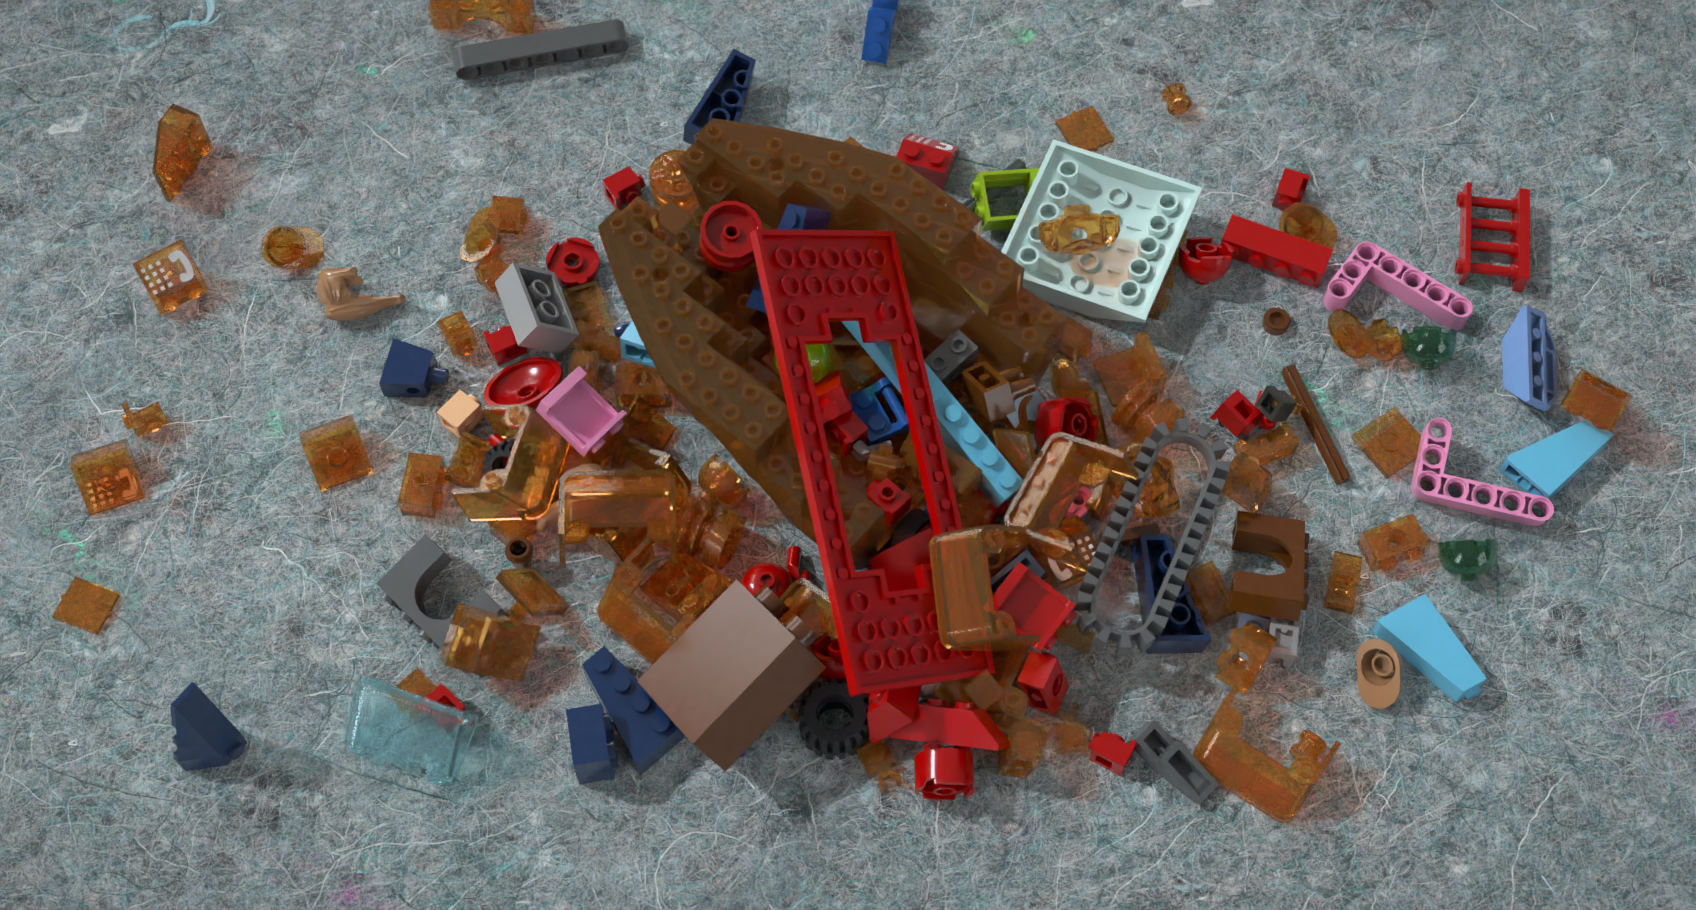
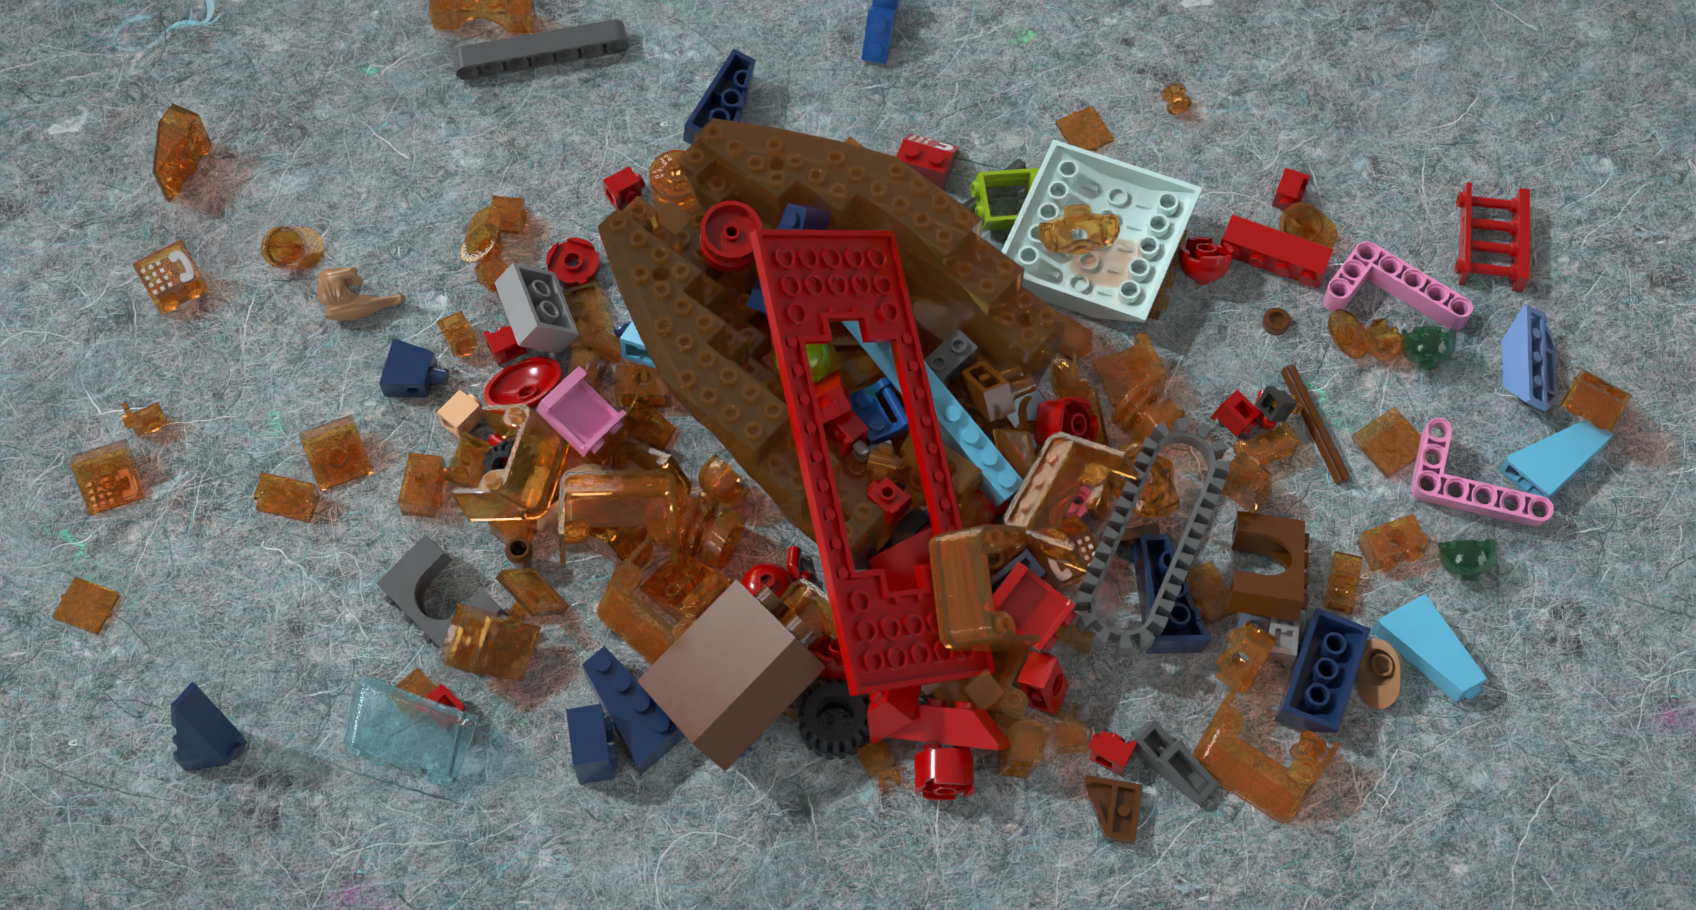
(286, 497): none -> clear orange hinge
(1115, 807): none -> reddish brown wing
(1322, 673): none -> dark blue slope

